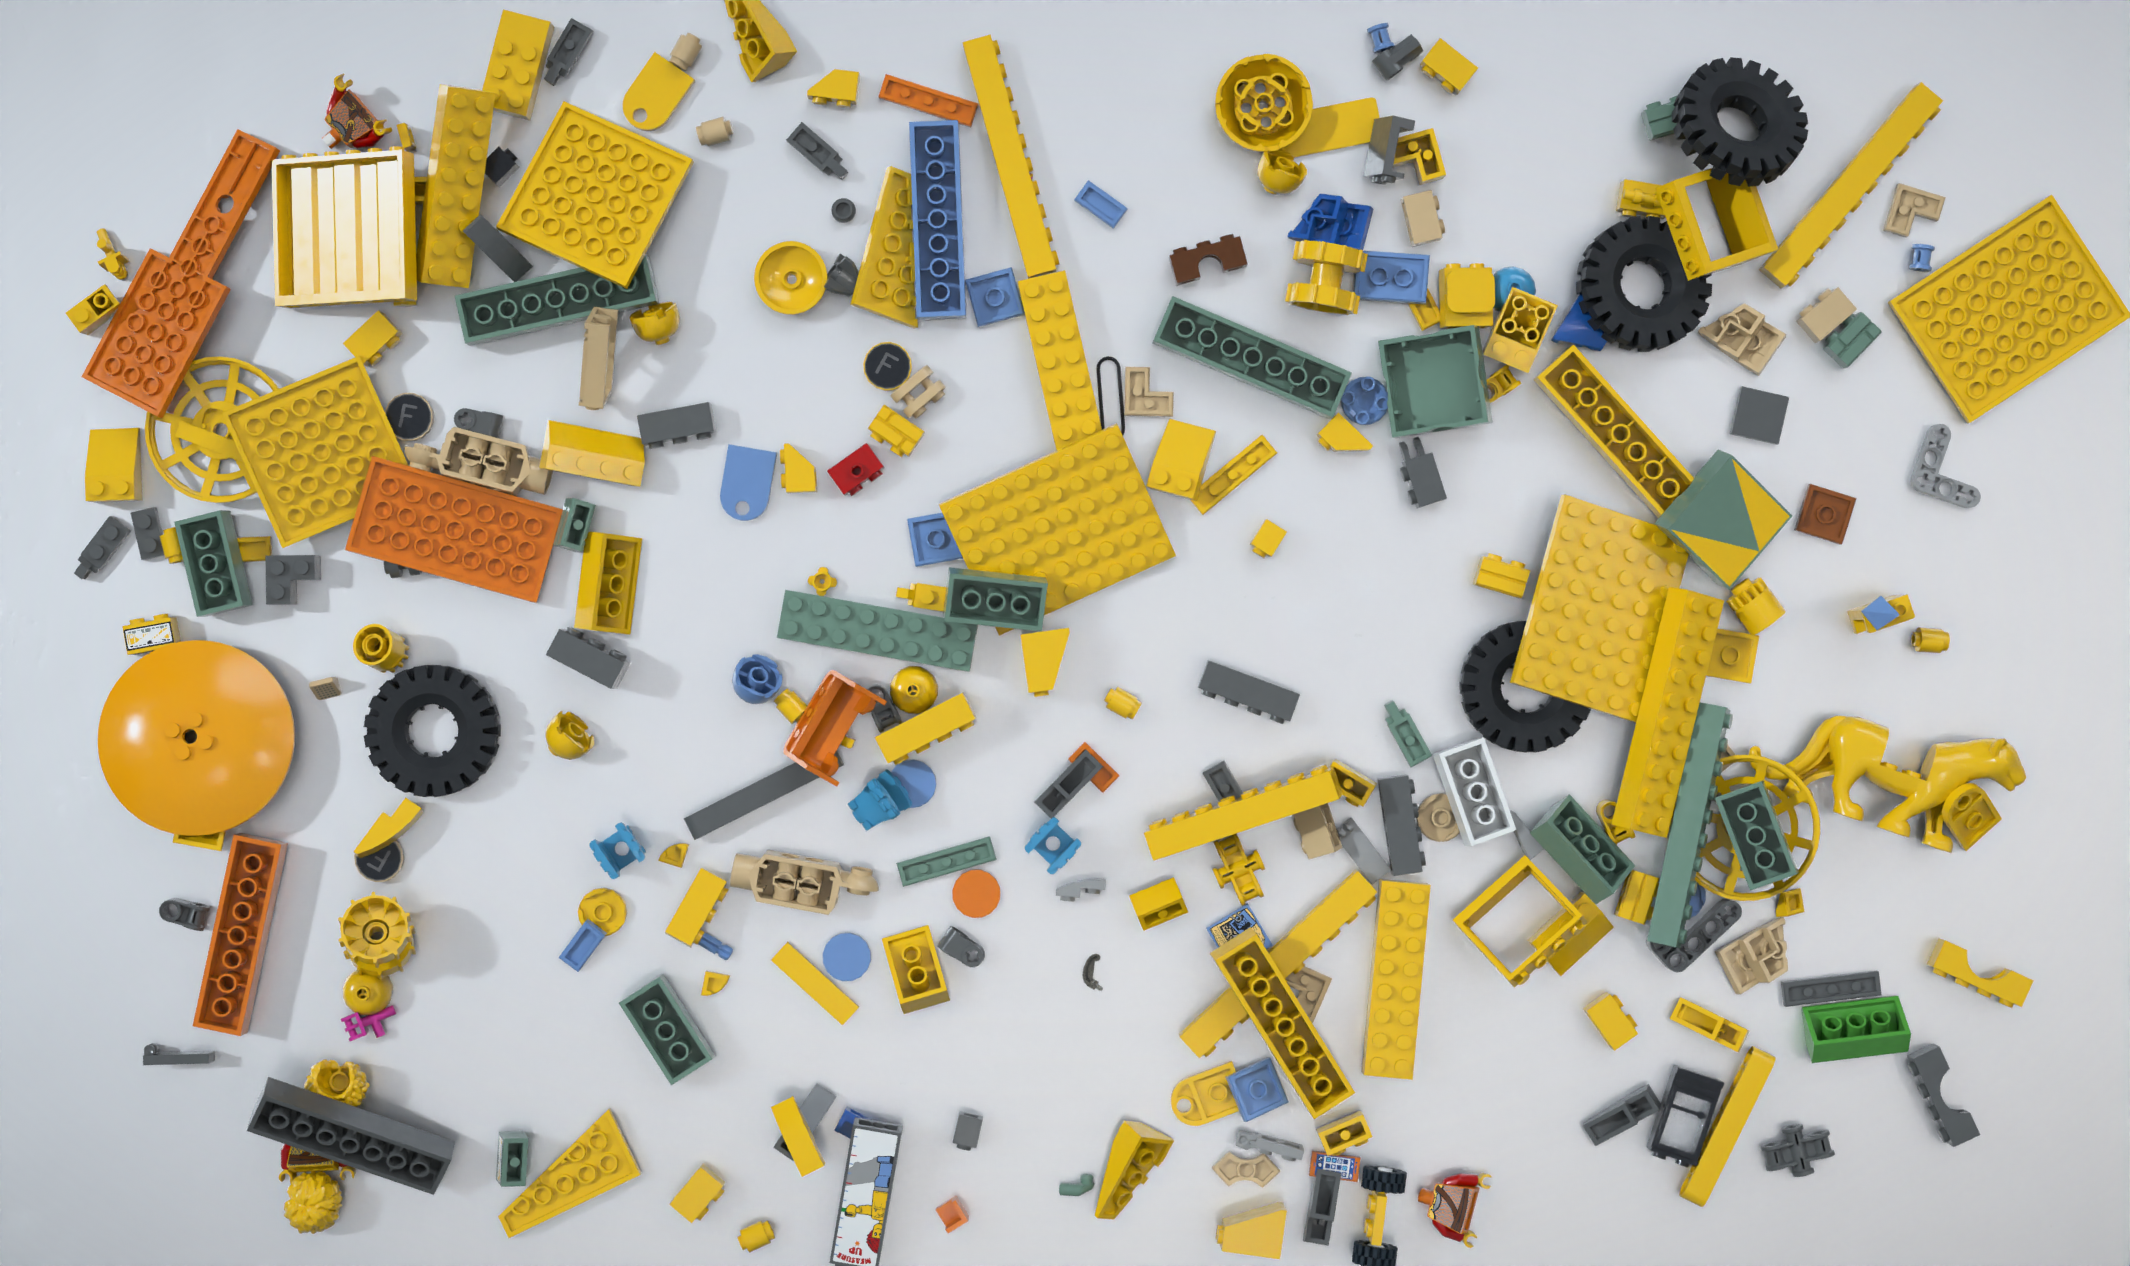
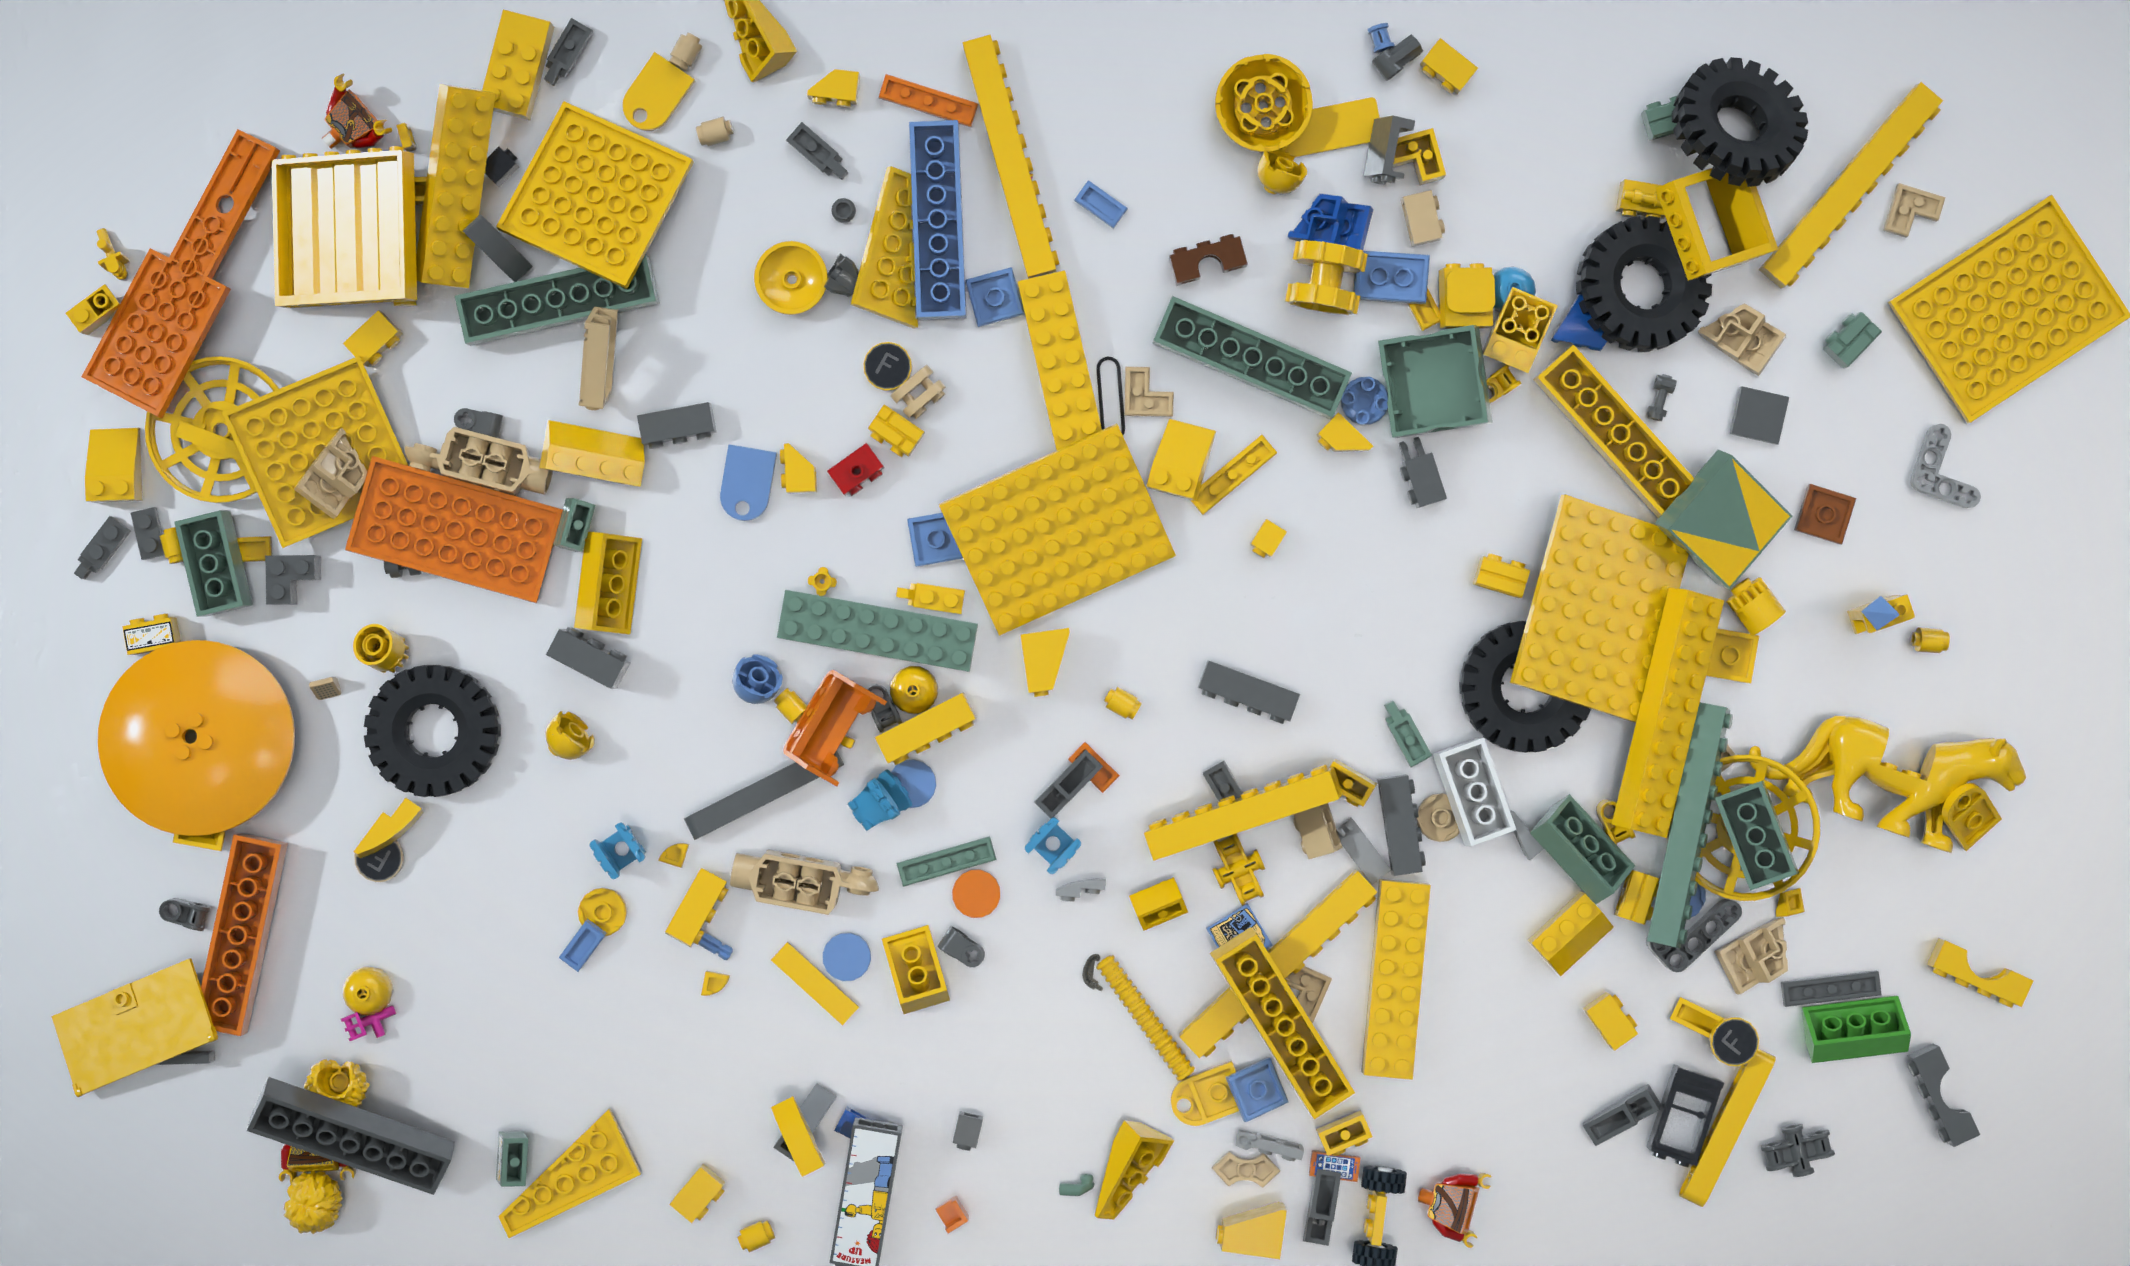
(134, 1027): none -> yellow door
(333, 476): none -> tan slope
(375, 915): yellow piece -> none
(410, 416): black tile -> none
(656, 323): yellow cylinder -> none
(667, 1029): sand green brick -> none
(995, 599): sand green brick -> none
(1145, 1018): none -> yellow piece
(1494, 895): yellow window -> none
(1664, 385): none -> dark grey bar
(1734, 1041): none -> black tile
(1826, 314): tan brick -> none
(1921, 257): medium blue bush -> none

